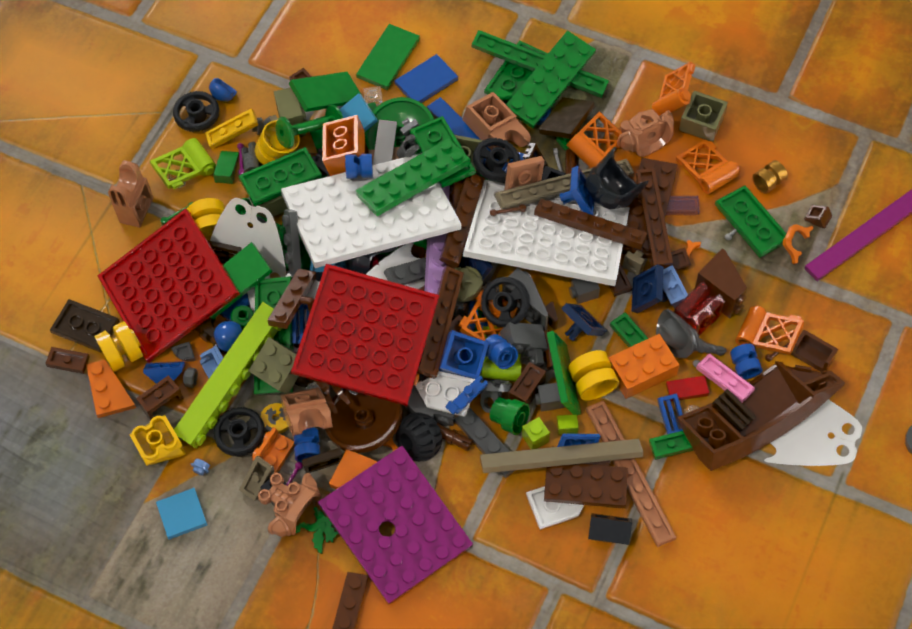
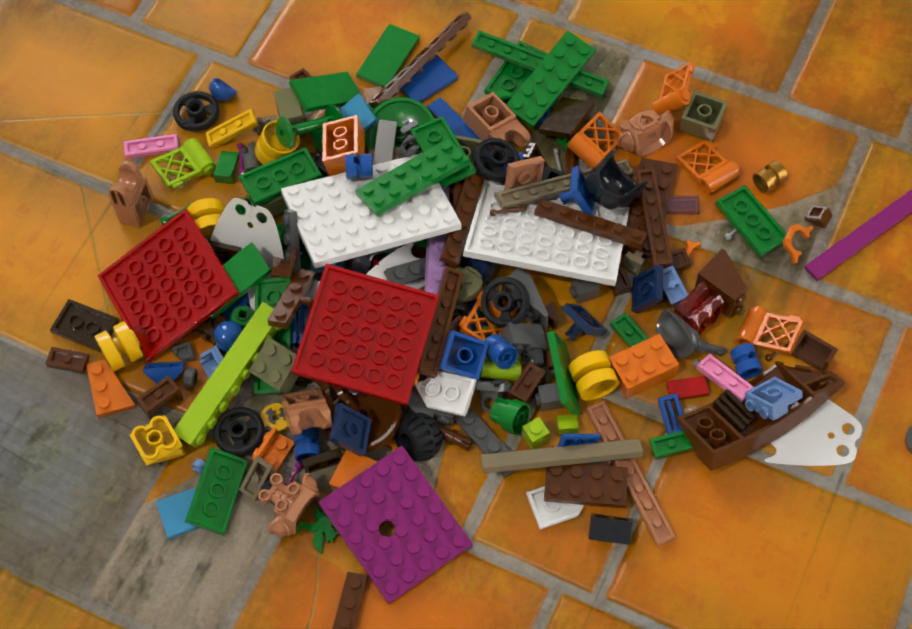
(150, 146): none -> bright pink tile
(216, 491): none -> green tile
(283, 267): none -> reddish brown panel
(350, 429): none -> dark blue tile
(423, 57): none -> reddish brown plate
(466, 396): blue piece -> none
(772, 398): none -> medium blue plate

